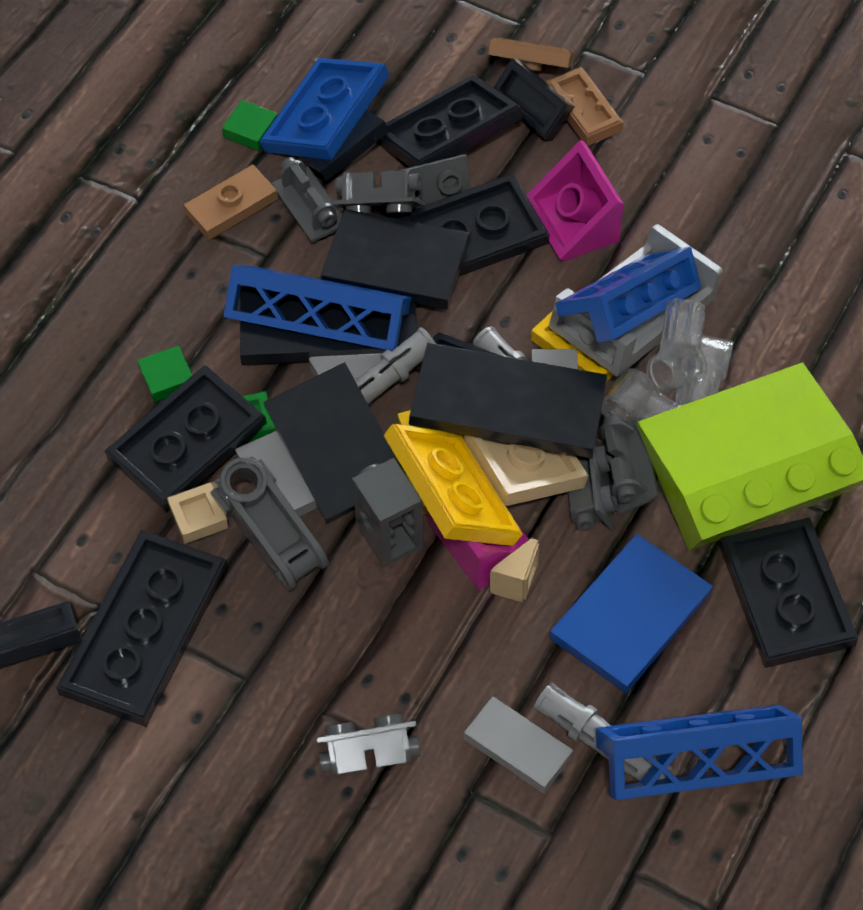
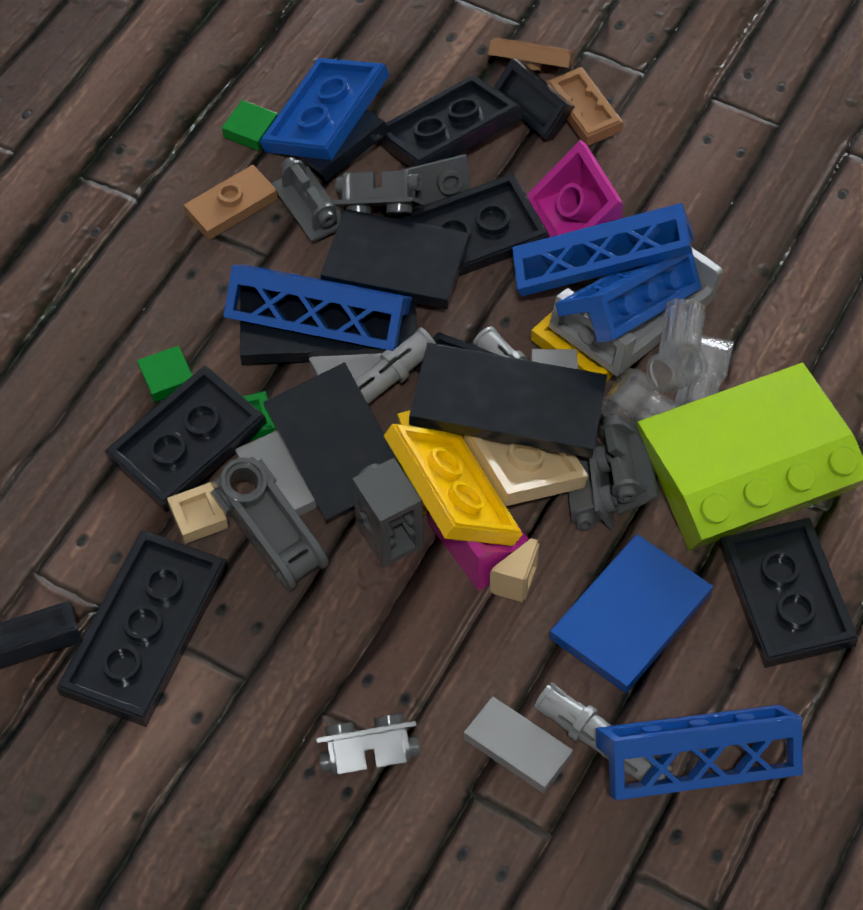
(602, 249): none -> blue fence

